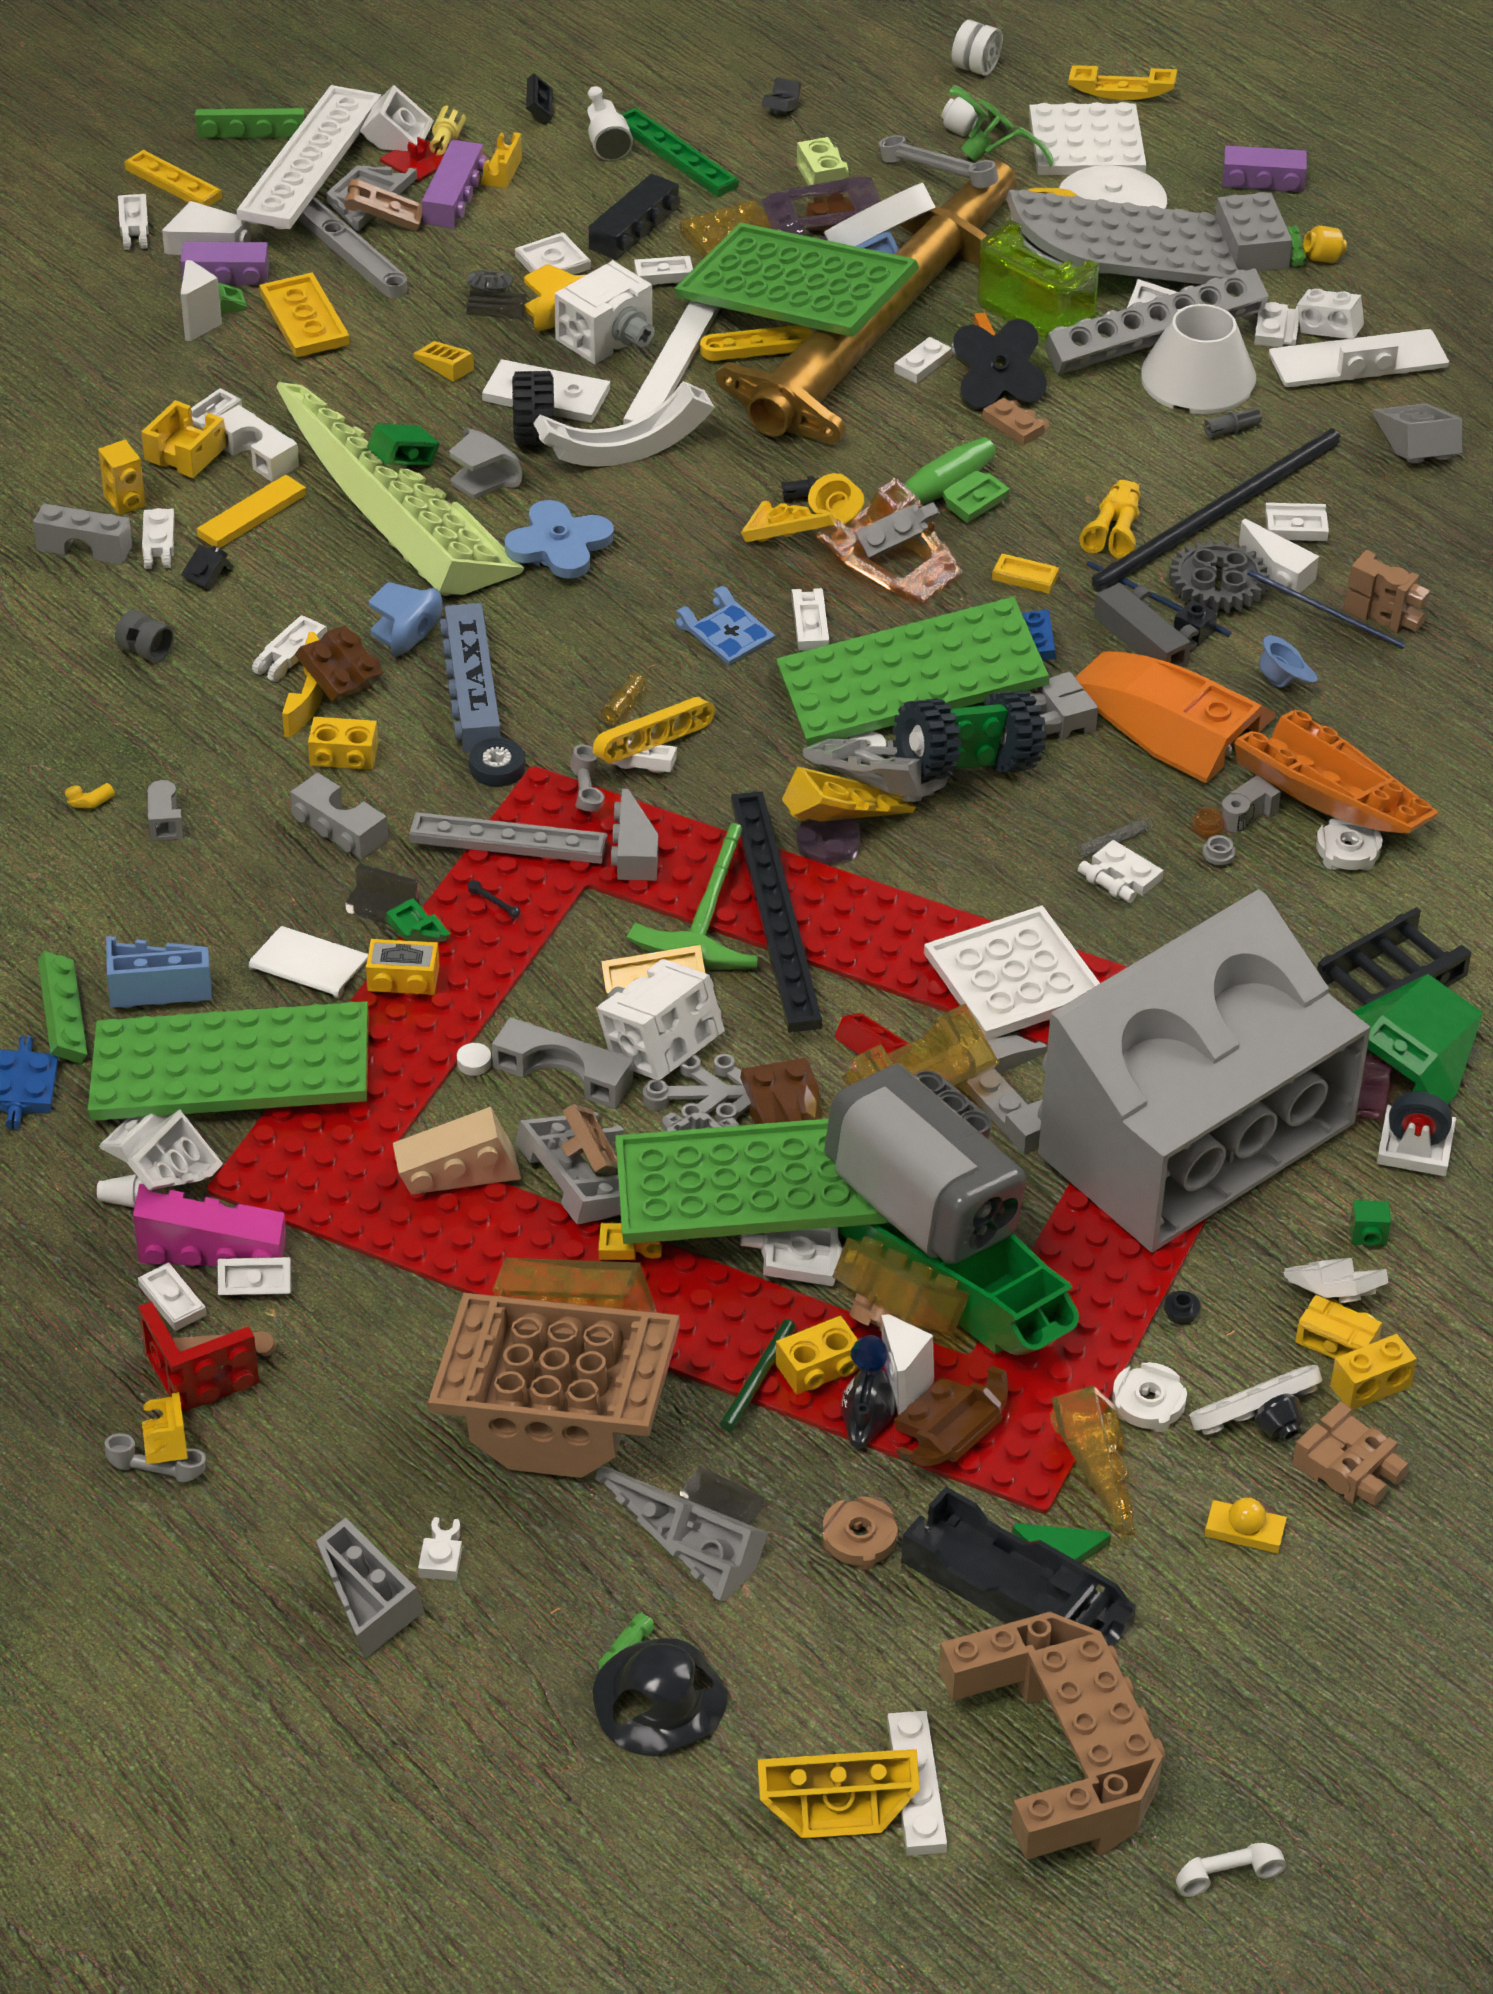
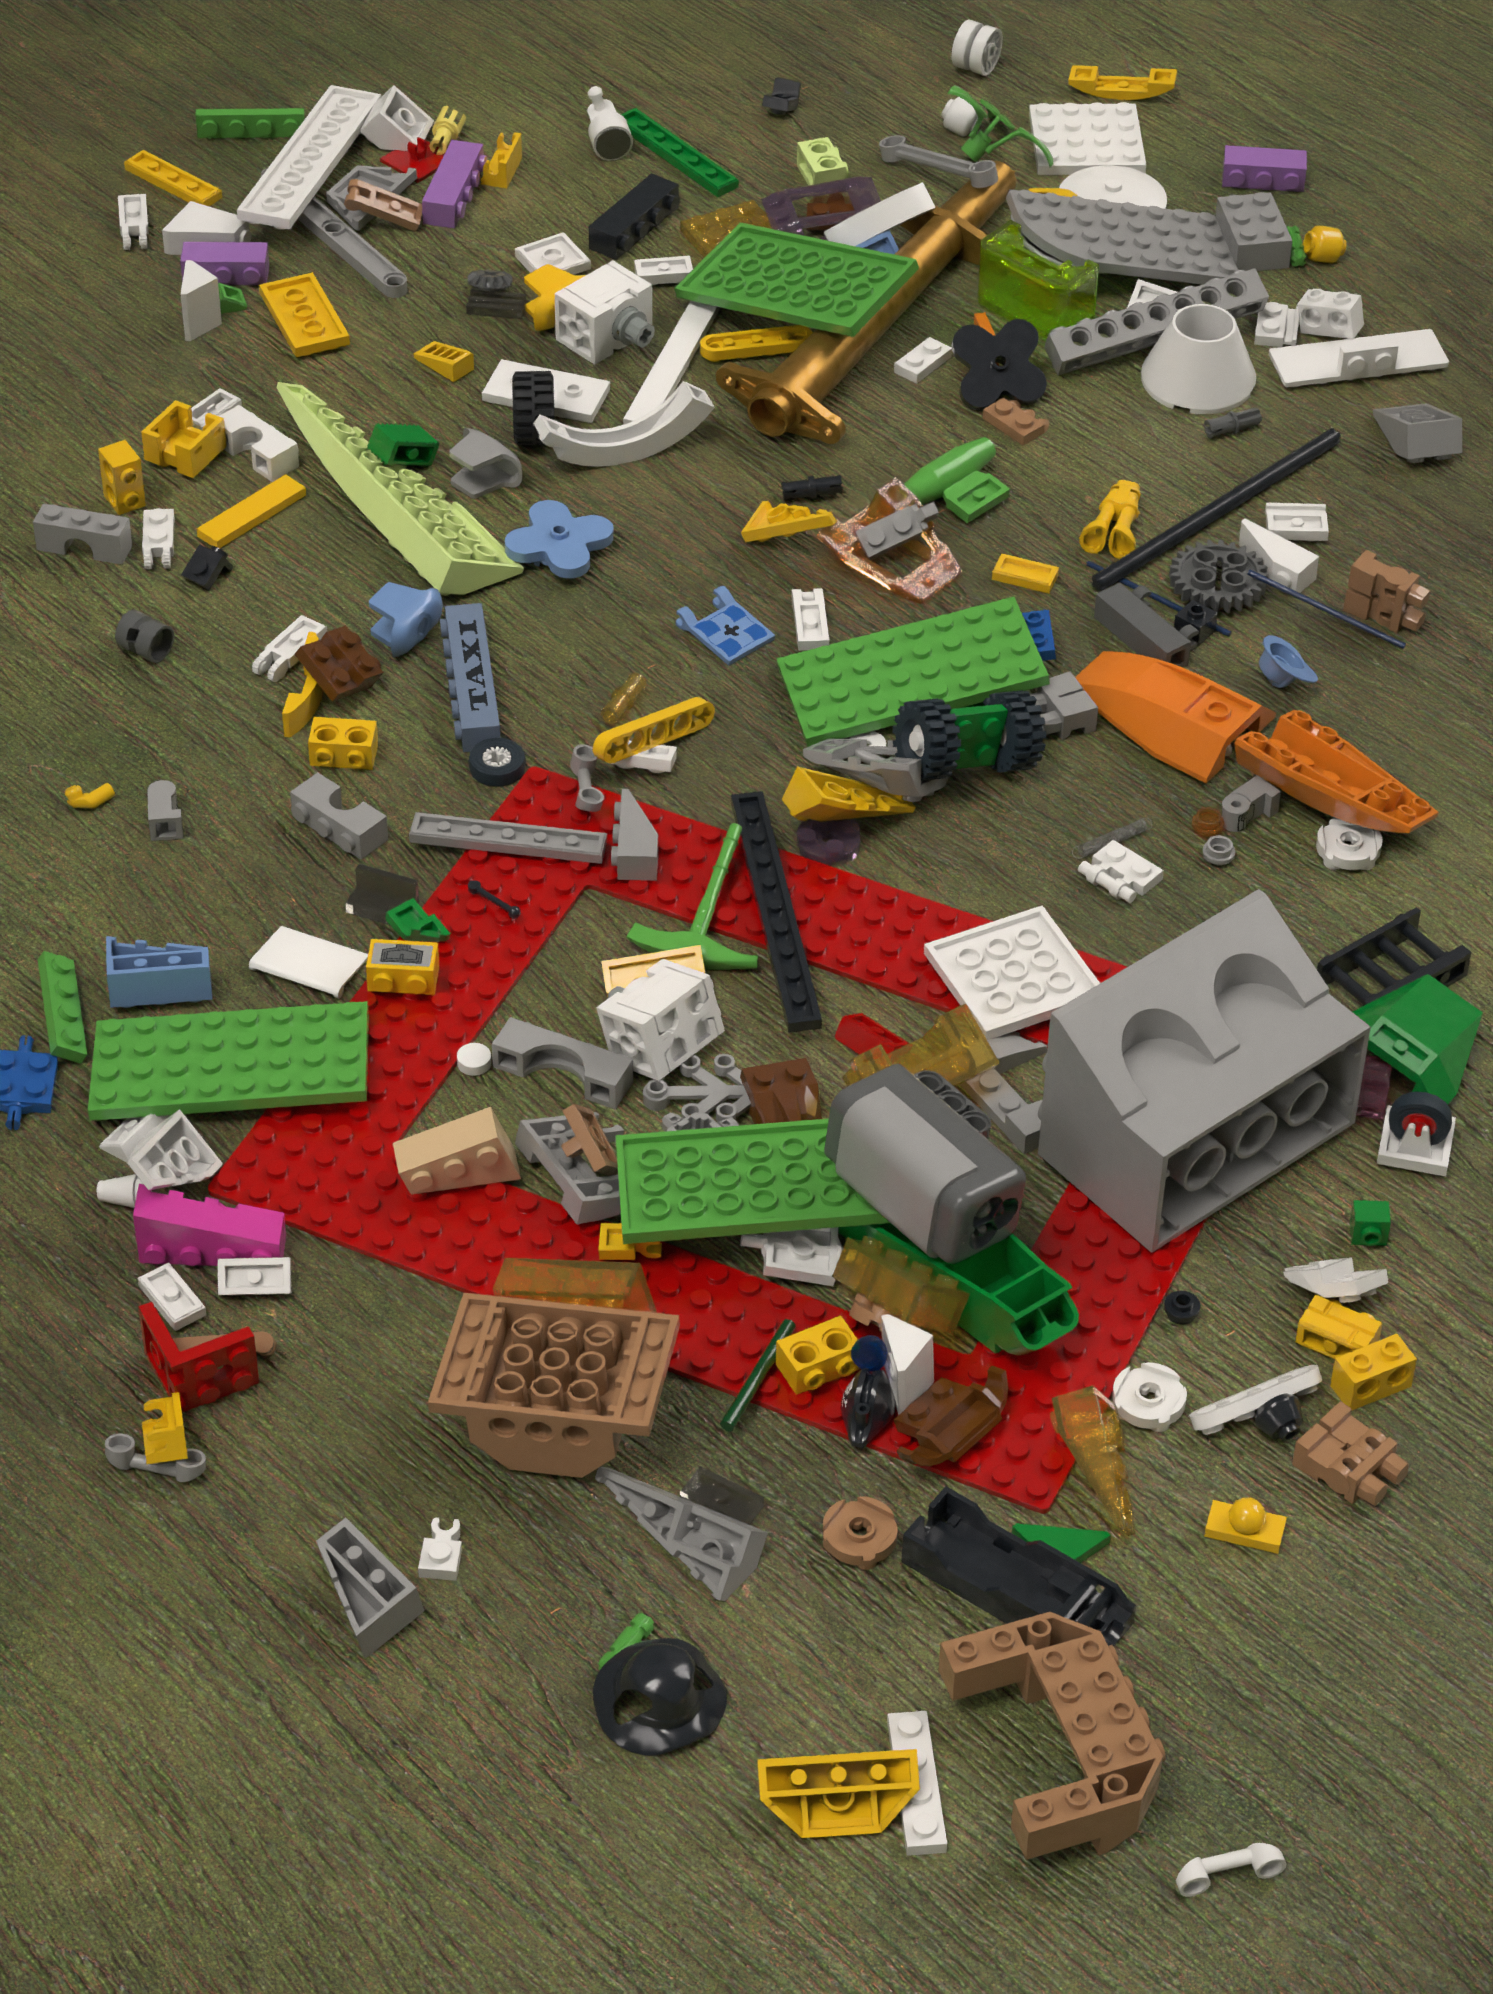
(539, 98): black plate -> none
(836, 495): yellow piece -> none

